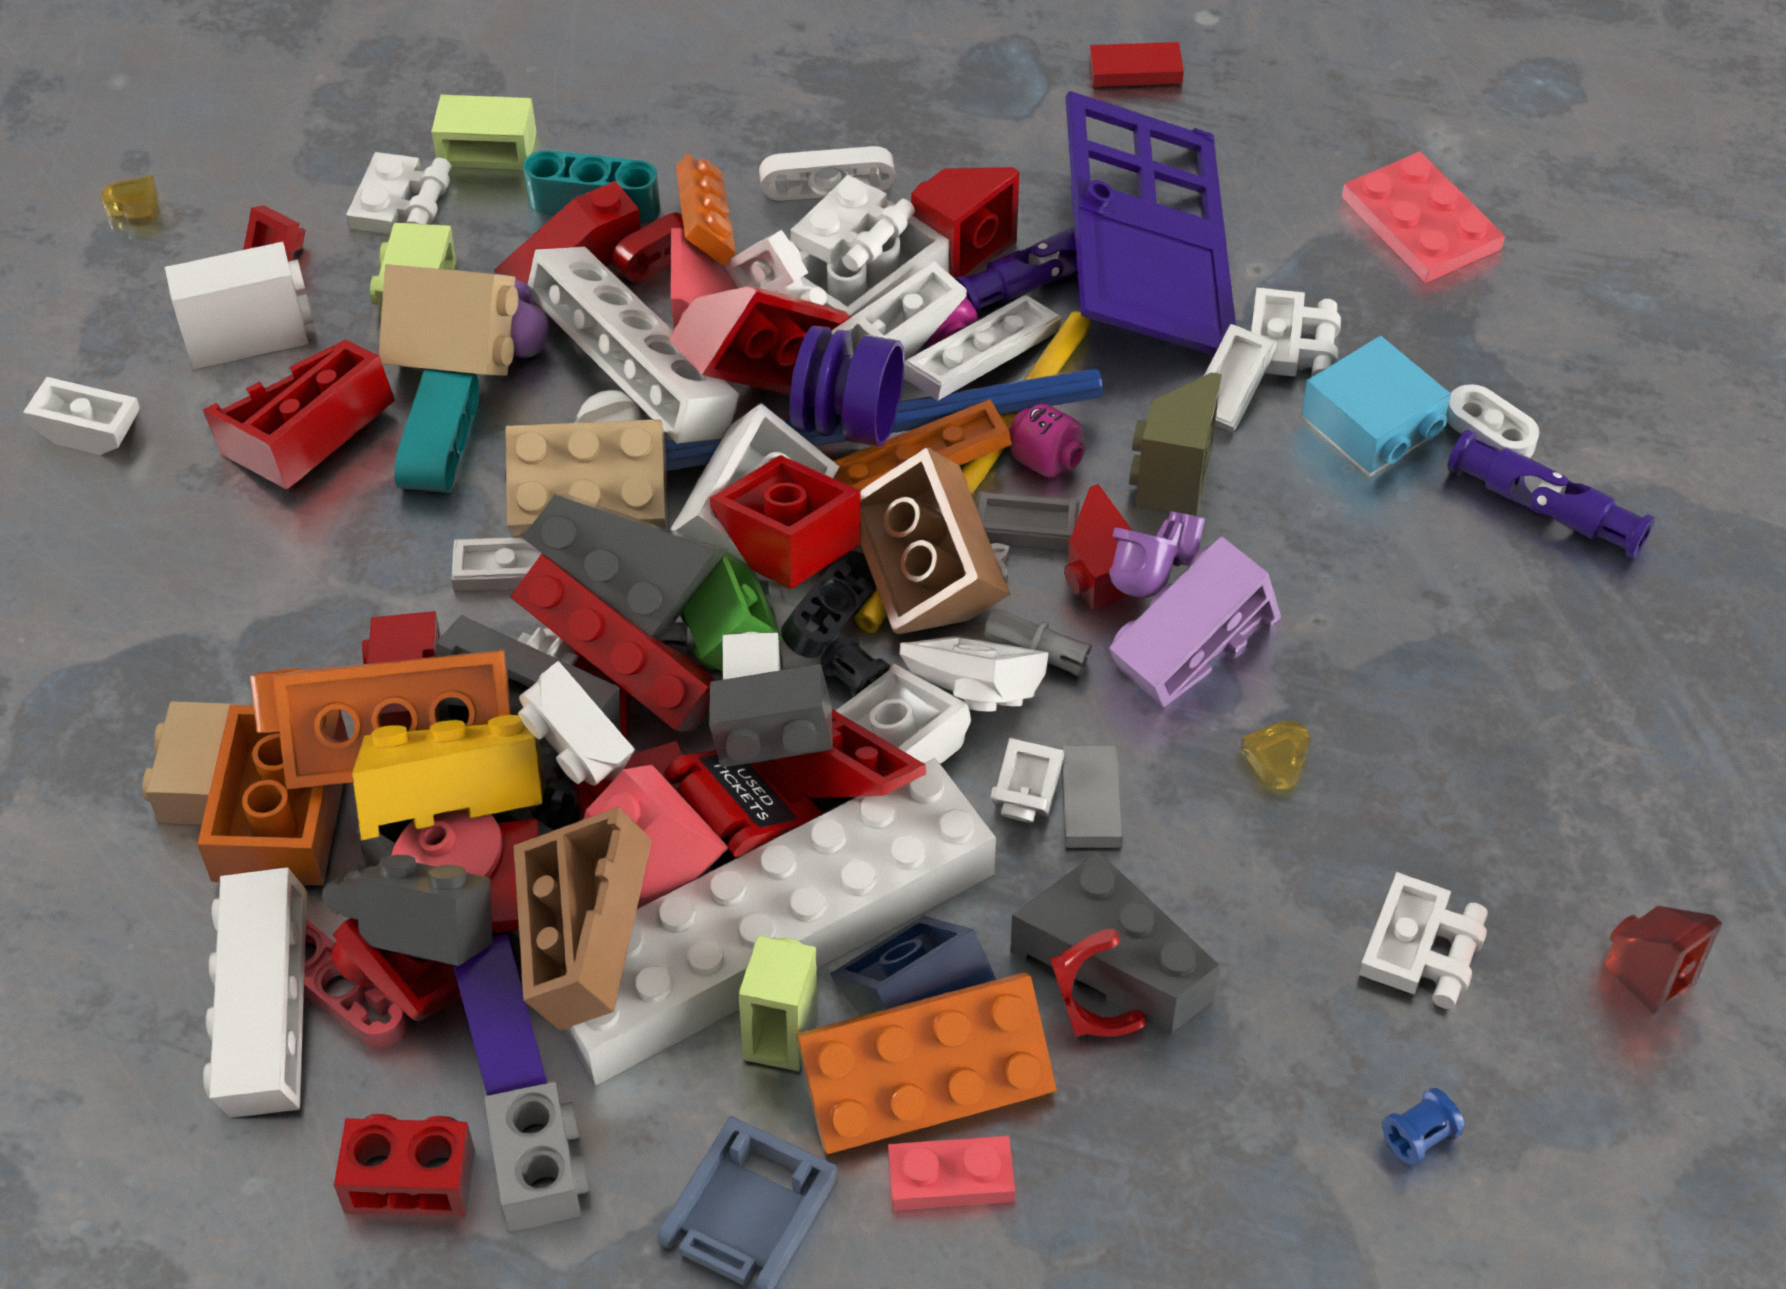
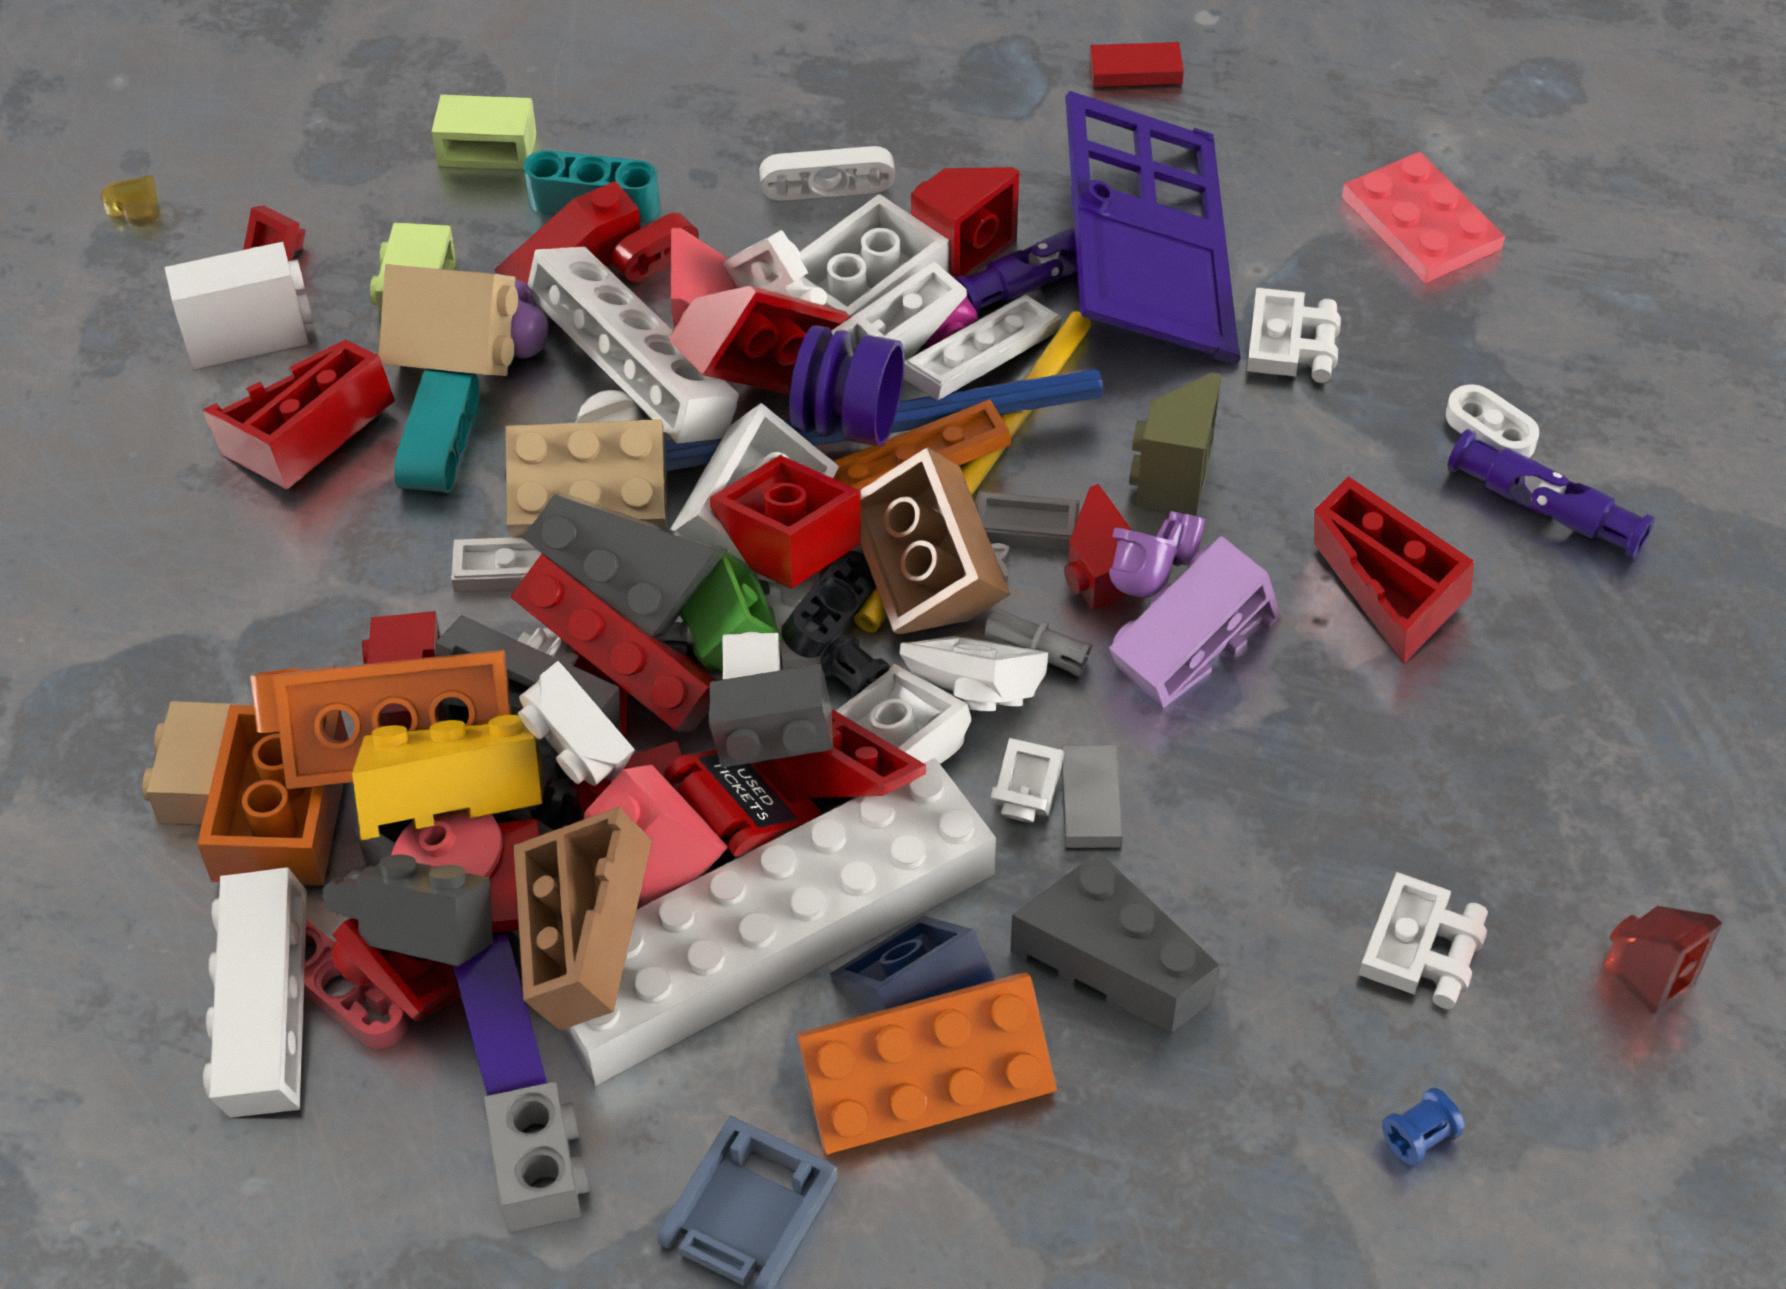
(80, 415): white slope -> none
(387, 193): white plate -> none
(402, 1181): red brick -> none
(705, 208): orange plate -> none
(777, 1001): yellowish green brick -> none
(841, 218): white plate -> none
(951, 1173): coral plate -> none
(1046, 440): dark pink head -> none
(1065, 970): red cap -> none
(1242, 362): white tile -> none
(1277, 752): clear yellow tile -> none
(1375, 405): medium azure piece -> none
(1391, 565): none -> red wedge

